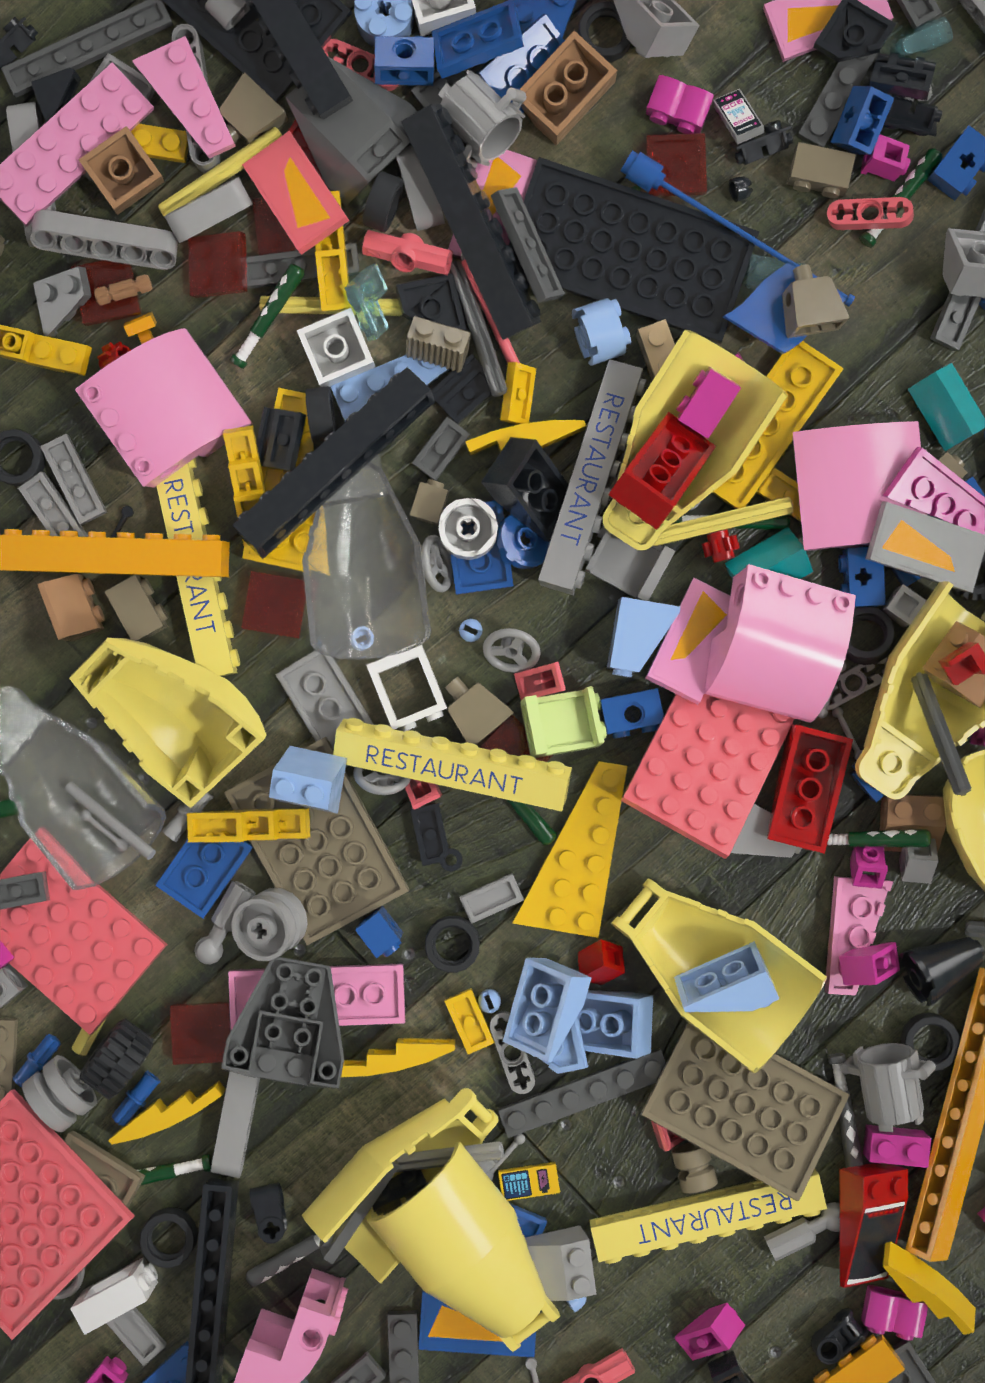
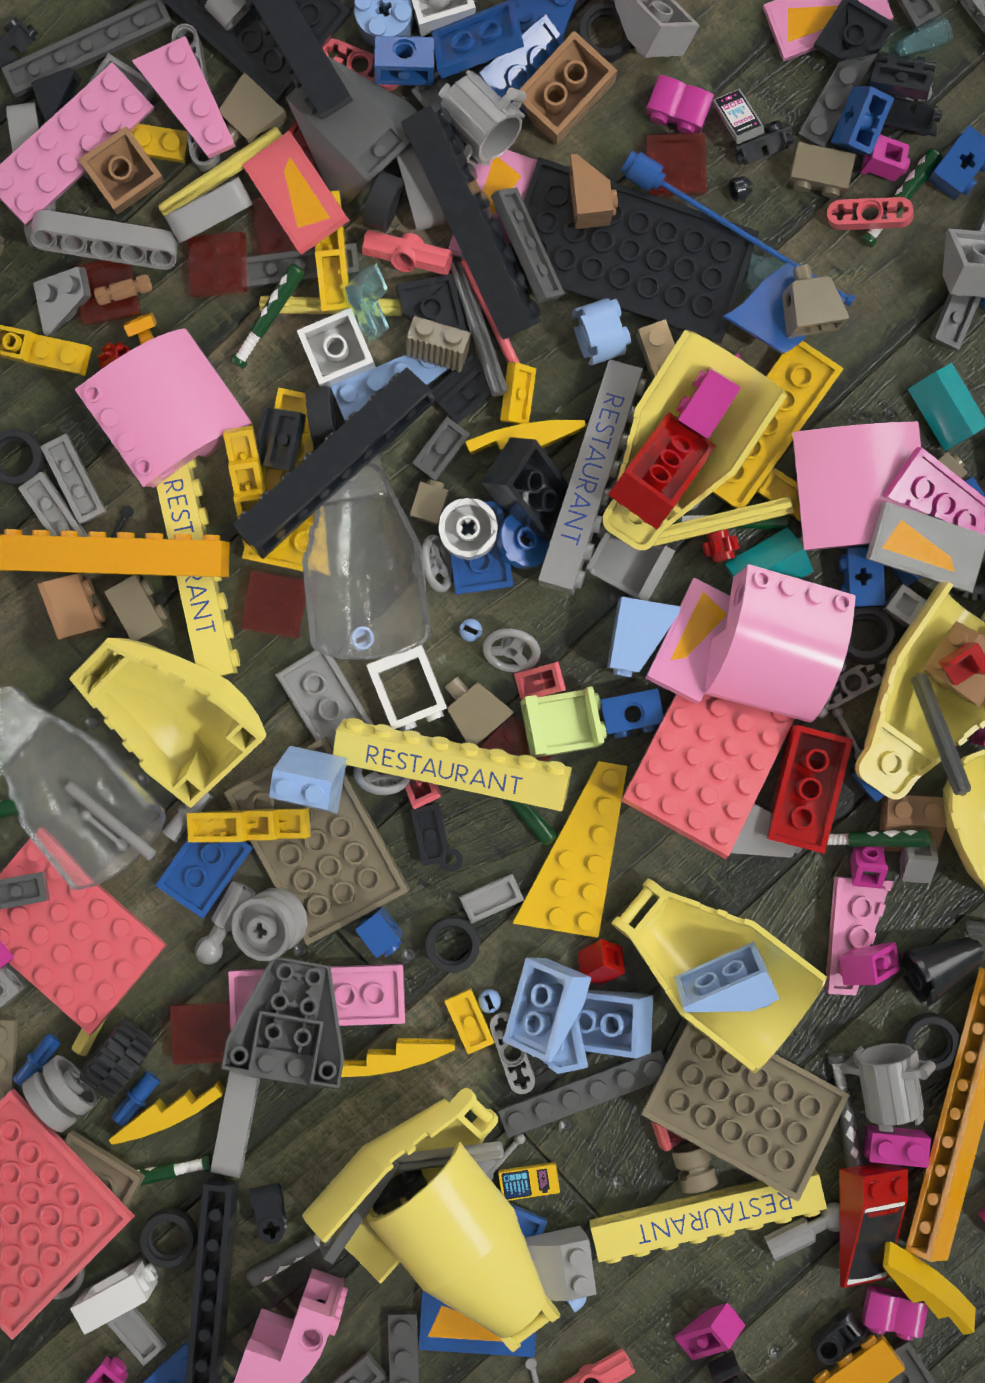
(591, 195): none -> medium nougat slope

